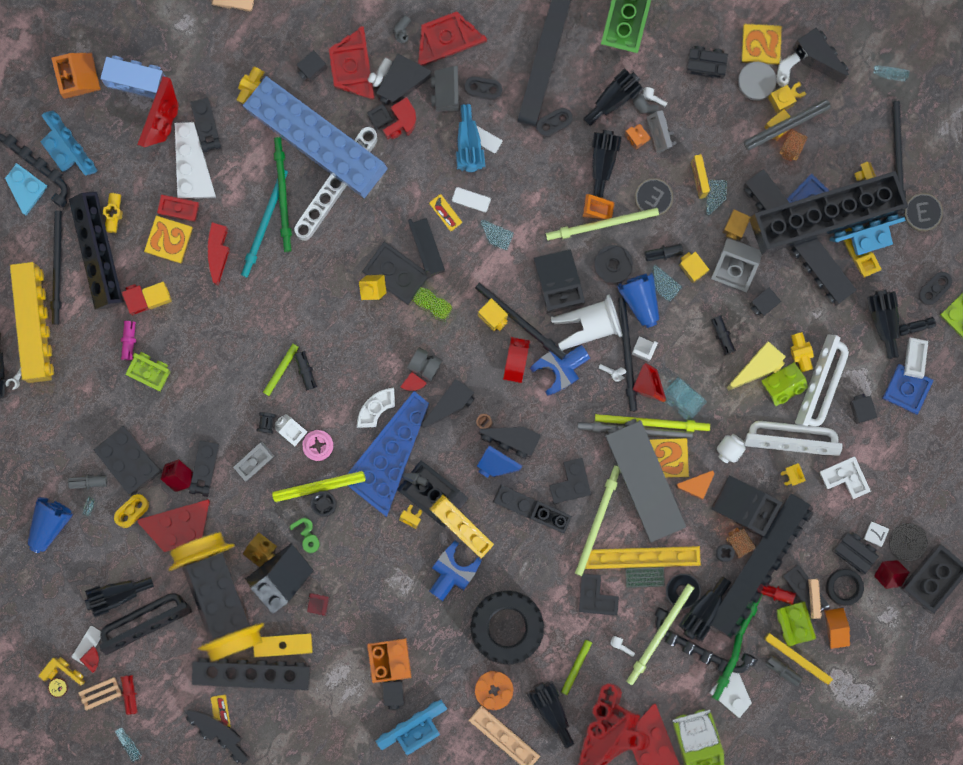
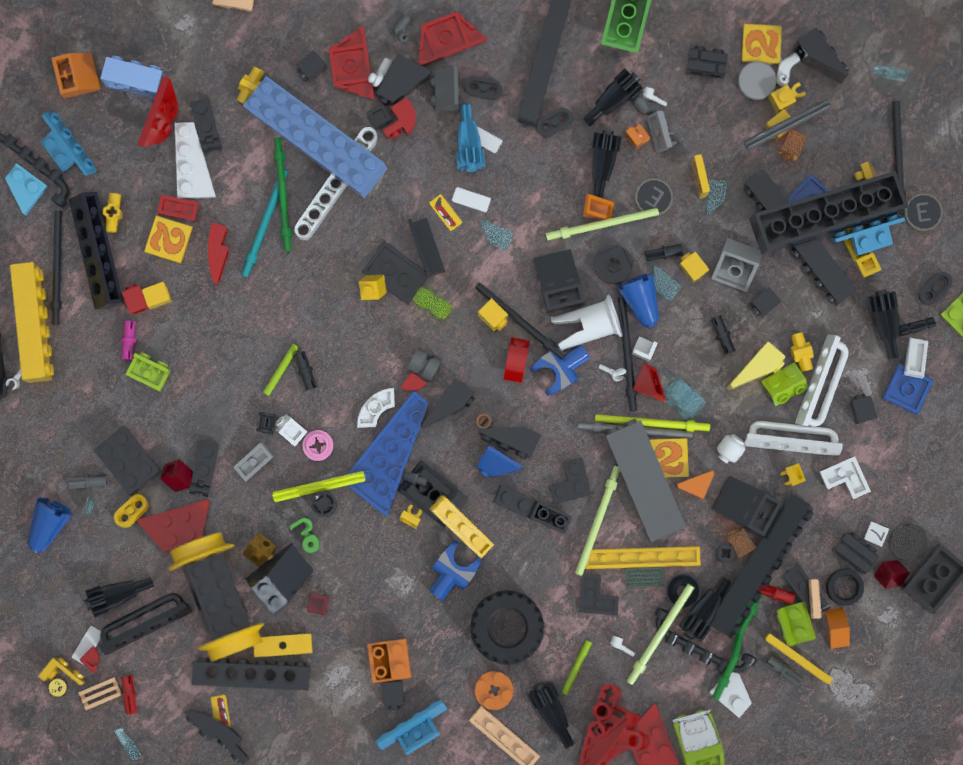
(736, 225): pearl gold brick -> none

